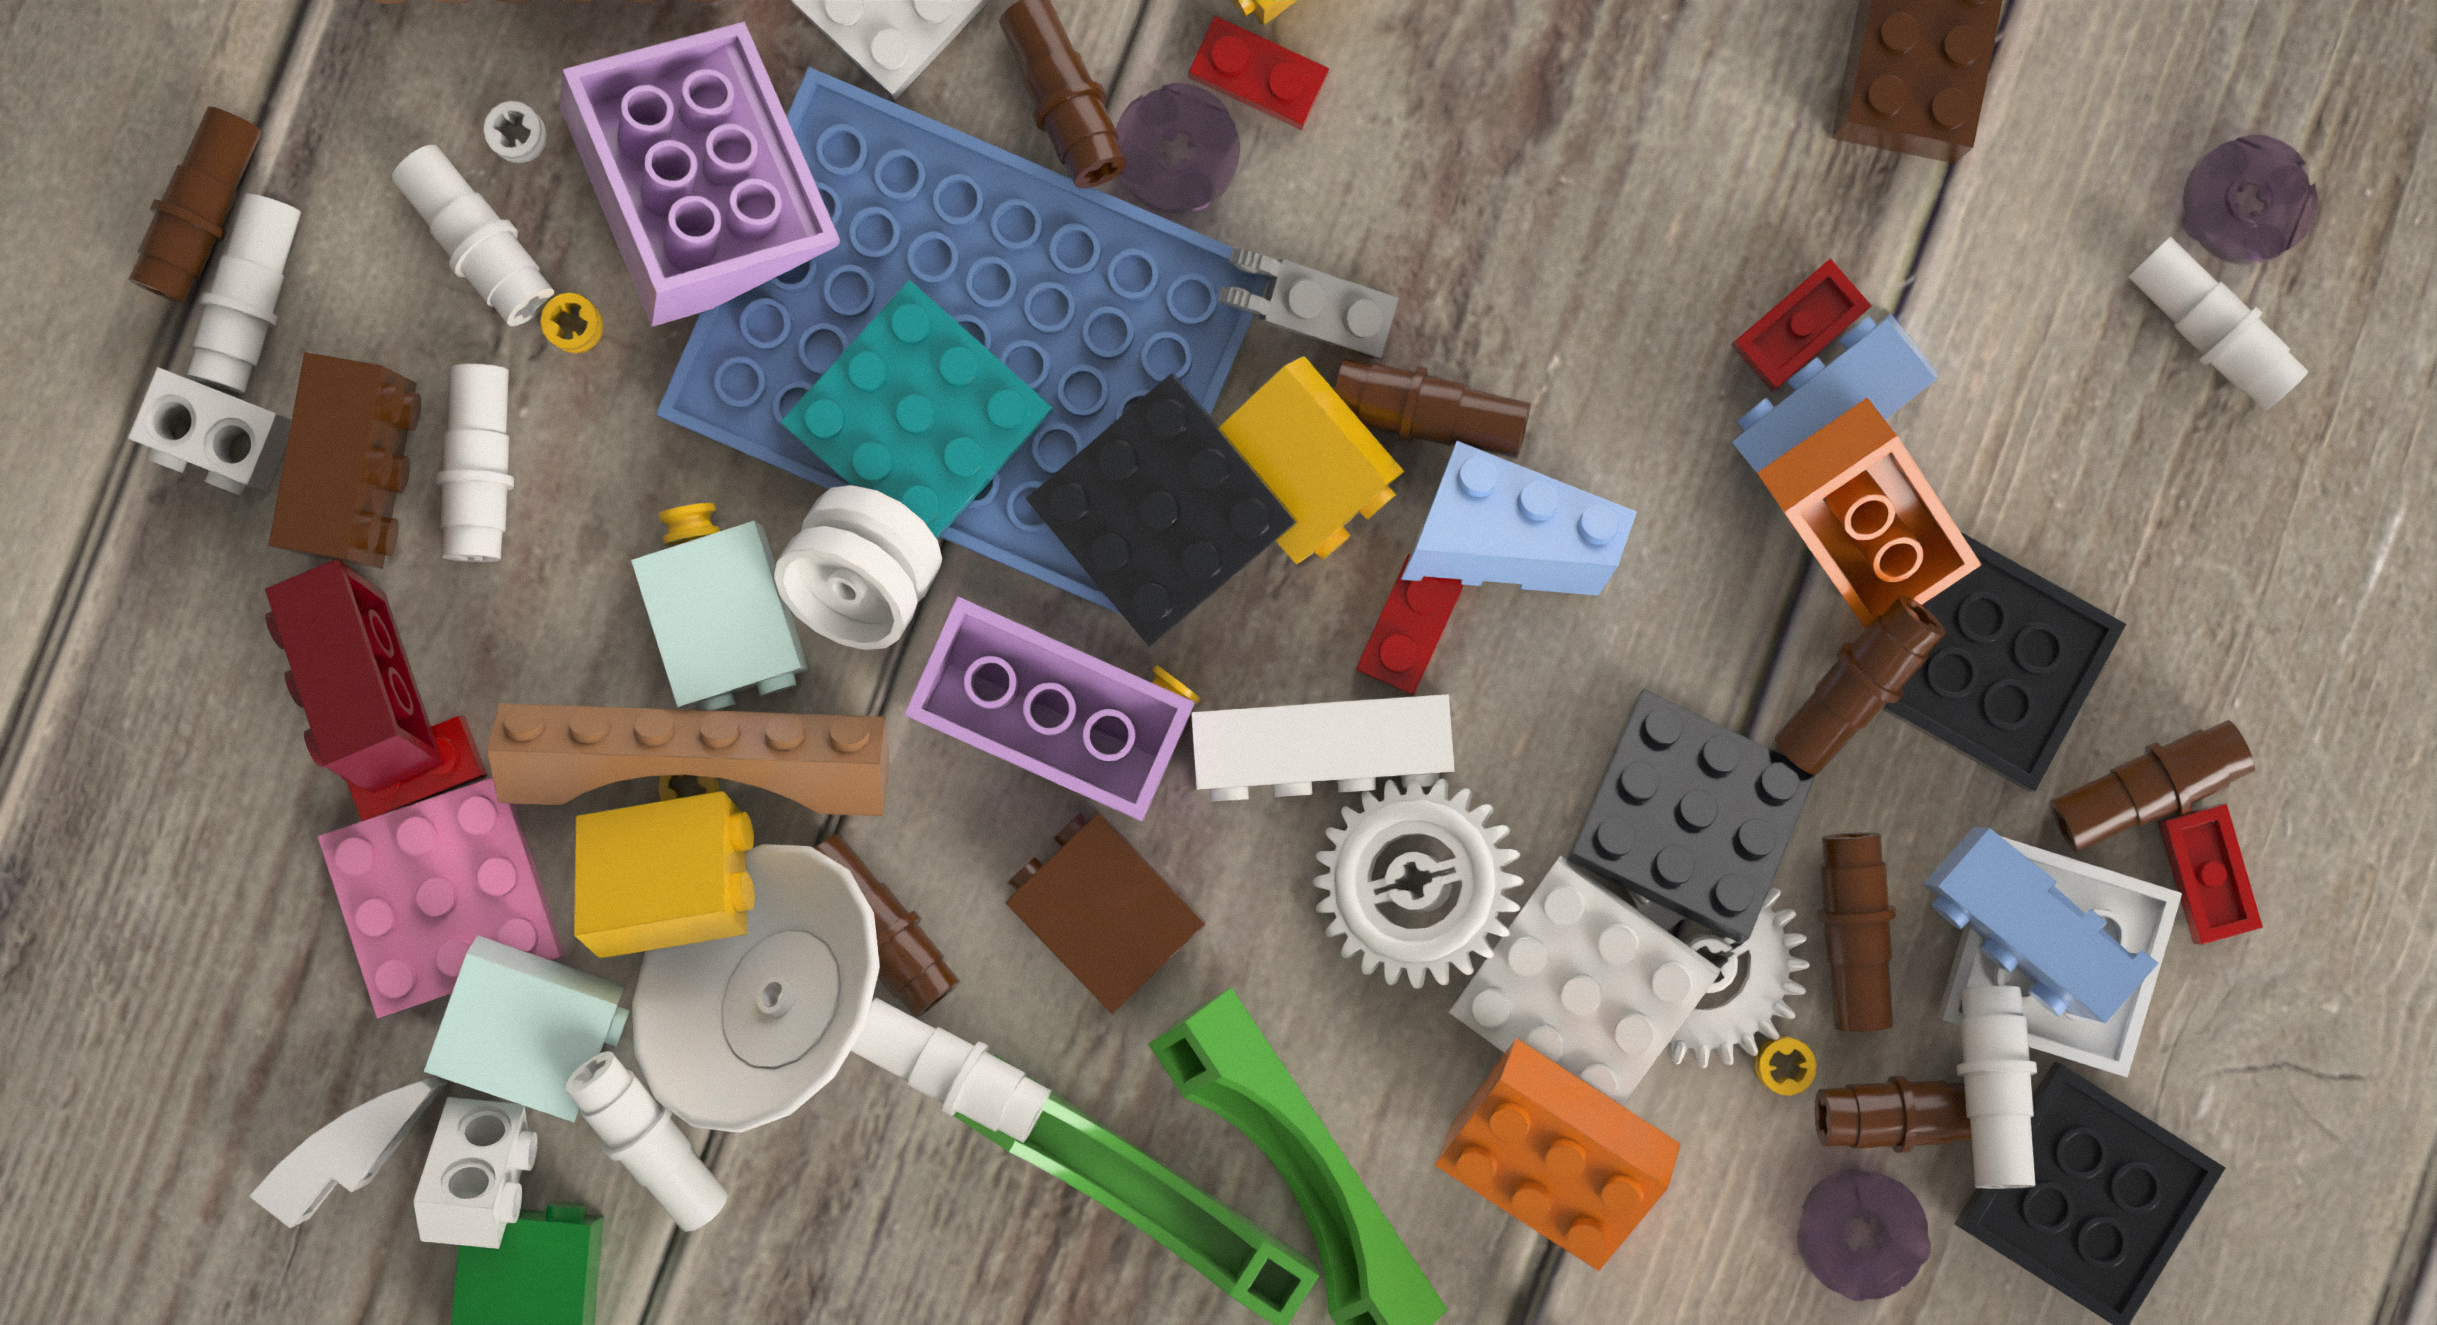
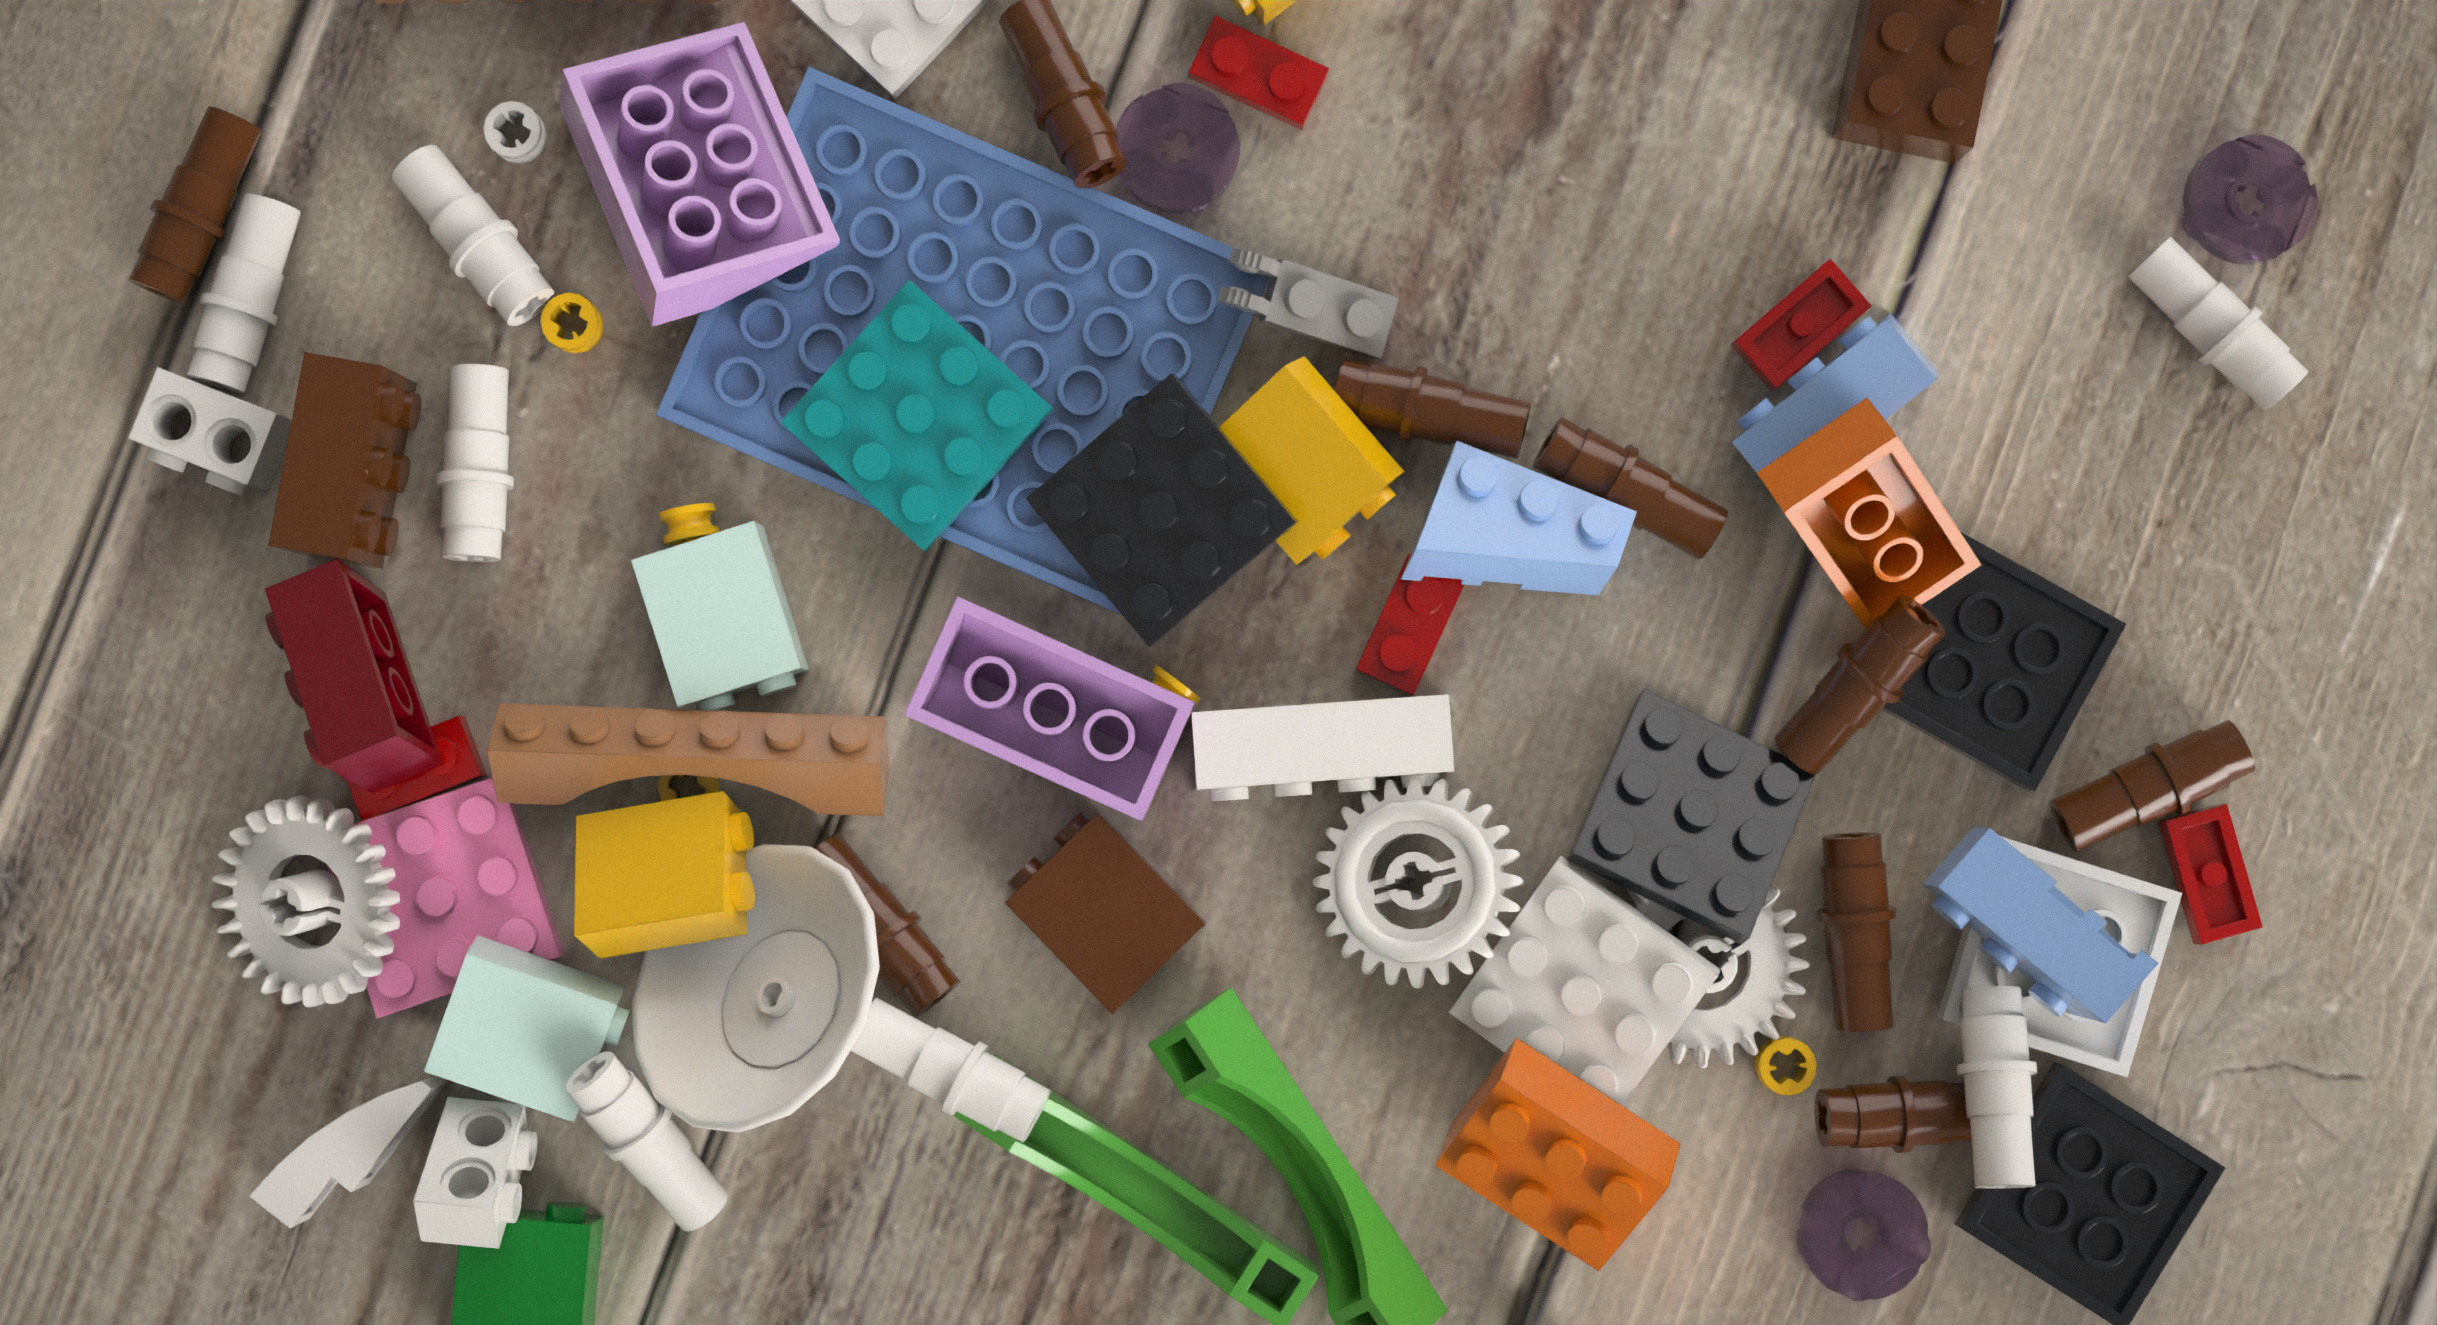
(276, 907): none -> white gear
(858, 567): white wheel -> none
(1623, 477): none -> reddish brown piece

